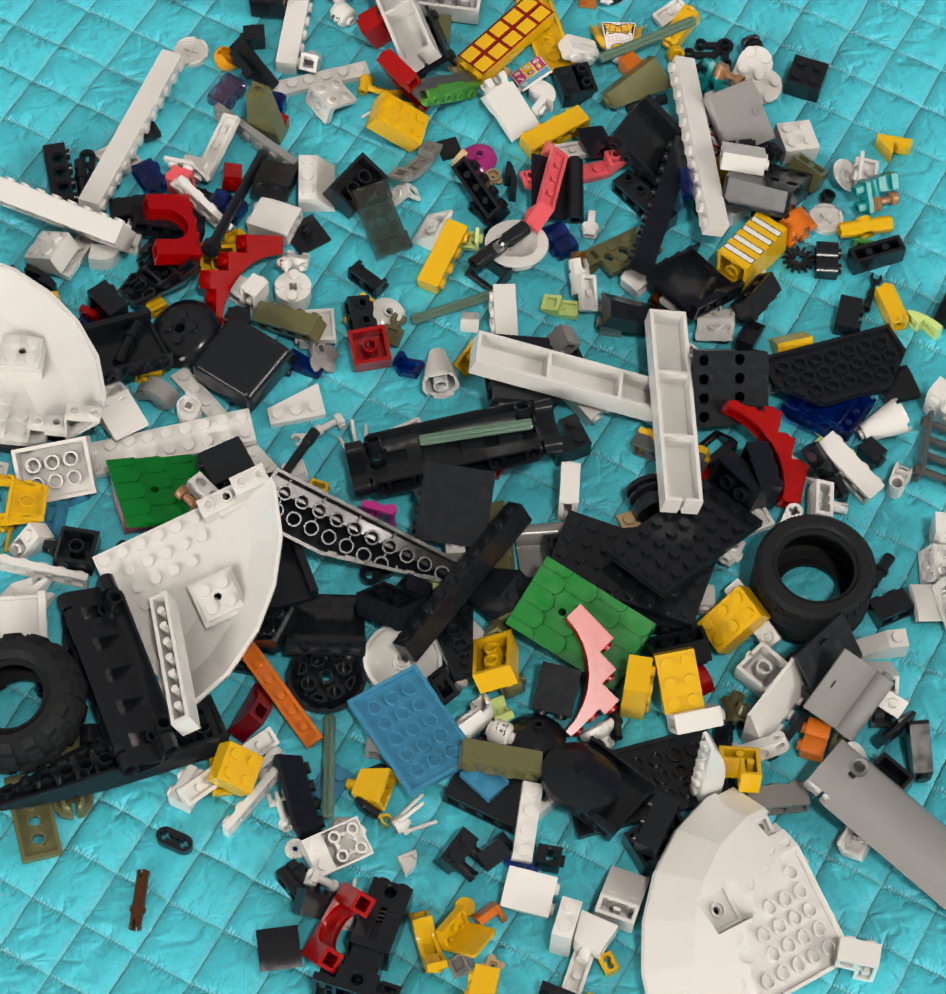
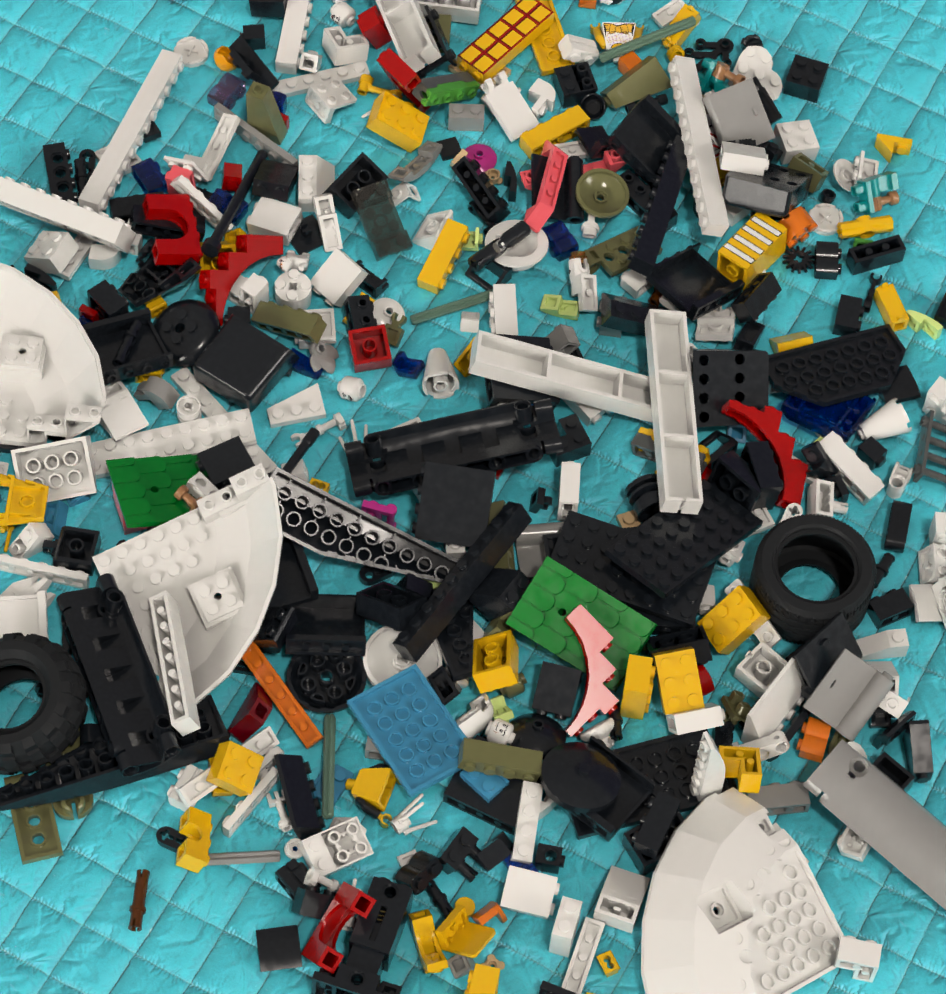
(194, 850): none -> yellow arch
(244, 857): none -> light grey axle
(327, 221): none -> white slope
(338, 278): none -> white brick
(344, 48): none -> white brick
(351, 388): none -> white head
(419, 871): none -> black brick
(439, 899): none -> black pin
(466, 117): none -> light grey brick
(475, 432): sand green axle -> none
(531, 73): piece -> none
(539, 500): none -> black tile
(592, 936): white torso -> none
(593, 105): none -> black hair
(604, 185): none -> olive dish
(686, 184): clear blue pin -> none
(738, 432): none -> dark azure slope
(769, 106): none -> black hinge
(898, 526): none -> black beam

